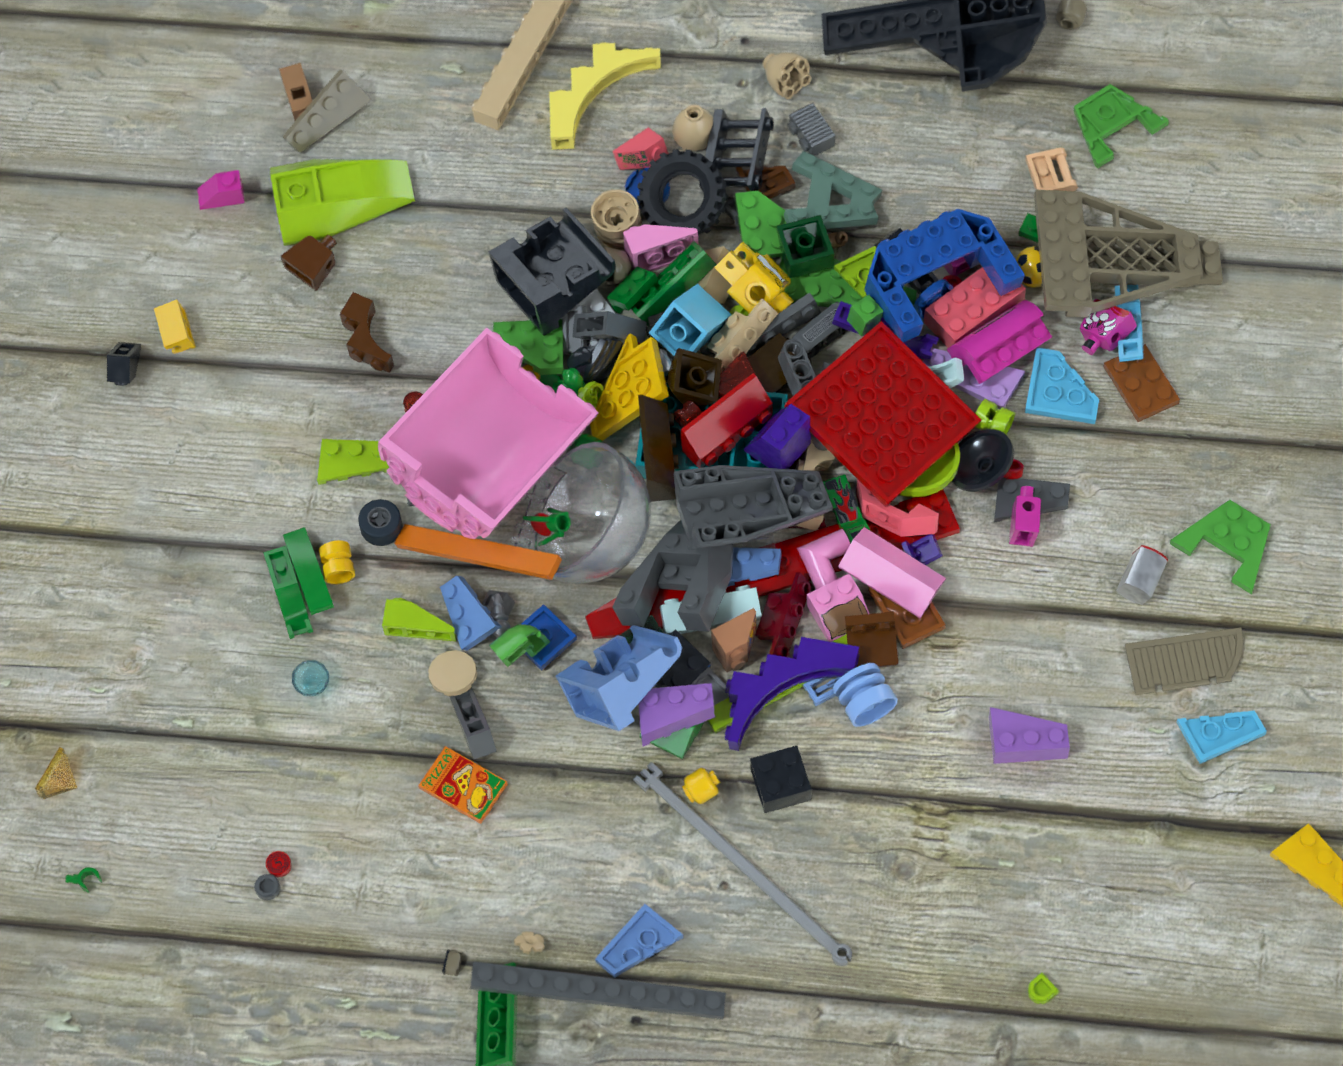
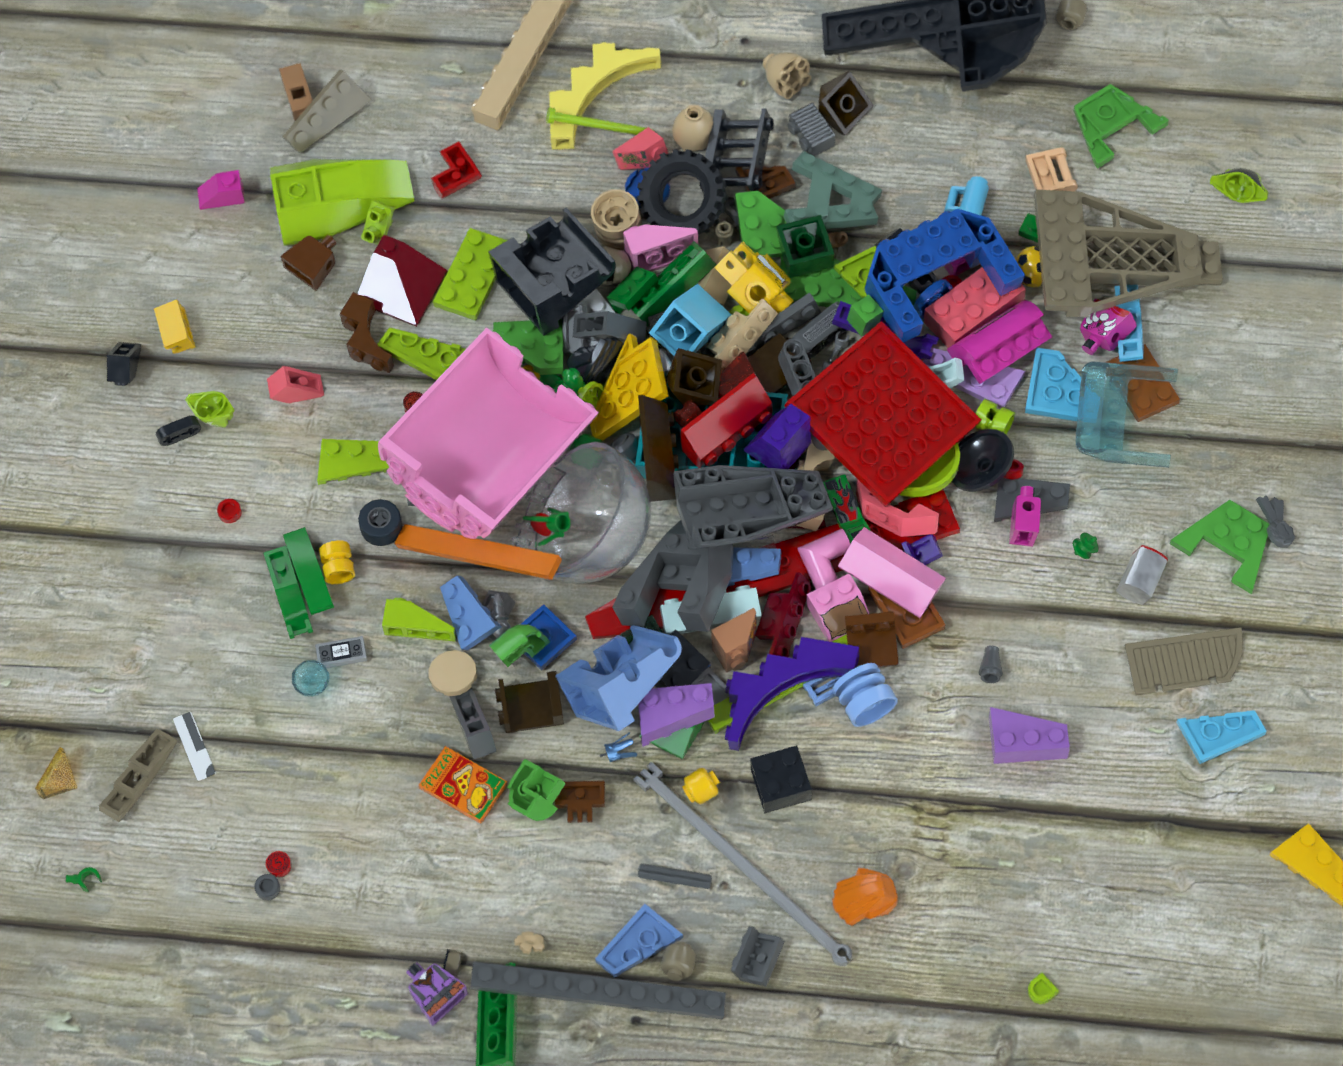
(138, 775): none -> dark tan slope
(178, 430): none -> black beam
(194, 746): none -> white sticker
(211, 407): none -> lime hat
(229, 511): none -> red tile
(294, 385): none -> coral slope
(341, 652): none -> tile
(377, 222): none -> lime hips
(401, 281): none -> dark red slope
(420, 353): none -> lime wing
(435, 991): none -> torso
(460, 174): none -> red brick
(469, 276): none -> lime piece
(530, 704): none -> dark brown panel
(534, 791): none -> bright green brick
(552, 116): none -> lime bar
(581, 798): none -> reddish brown hinge
(613, 748): none -> flat silver piece
(627, 445): none -> dark grey cone
(675, 876): none -> dark grey axle
(678, 961): none -> dark tan head
(724, 232): none -> dark tan pin
(757, 957): none -> dark grey bracket
(839, 344): none -> light grey hand
(843, 102): none -> dark brown slope
(864, 896): none -> orange hair
(973, 198): none -> medium azure piece
(990, 667): none -> dark grey cone
(1085, 545): none -> green wheel
(1104, 411): none -> clear light blue windscreen
(1240, 185): none -> lime hat
(1278, 530): none -> dark grey piece

